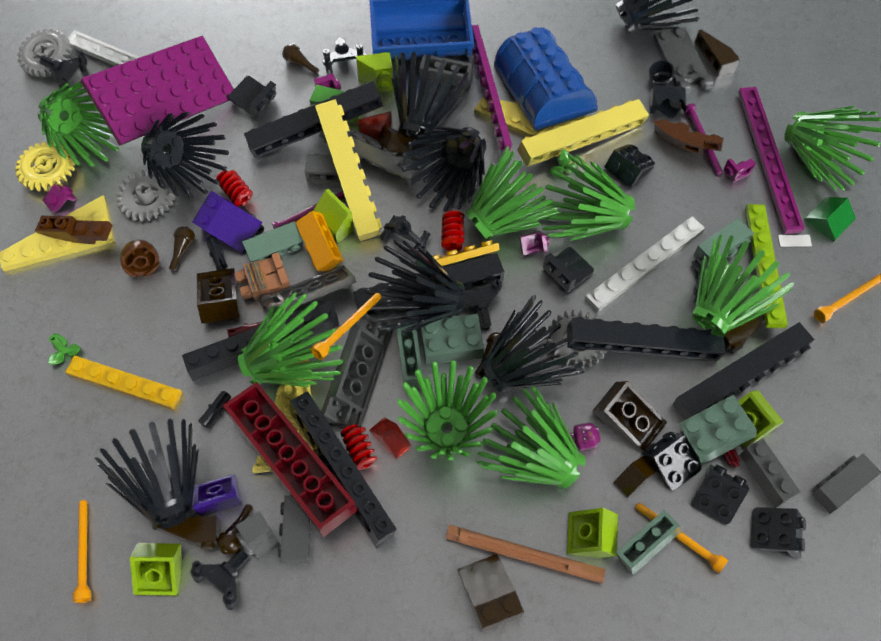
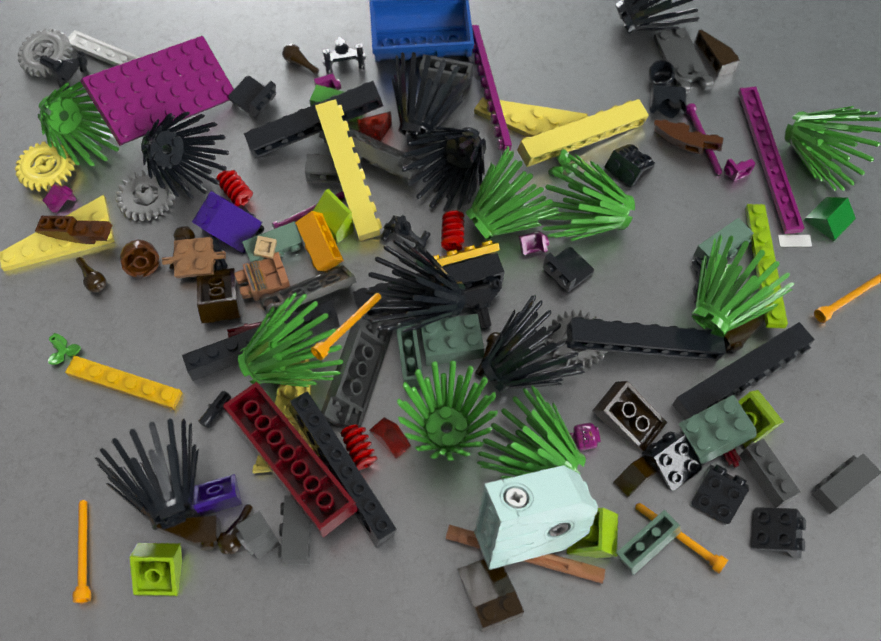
(93, 280): none -> dark brown piece
(193, 257): none -> medium nougat plate
(221, 576): black axle -> none
(265, 247): none -> tan plate
(377, 69): lime slope -> none
(395, 140): dark brown slope -> none
(533, 515): none -> light aqua piece
(543, 79): blue container -> none
(644, 264): white plate -> none

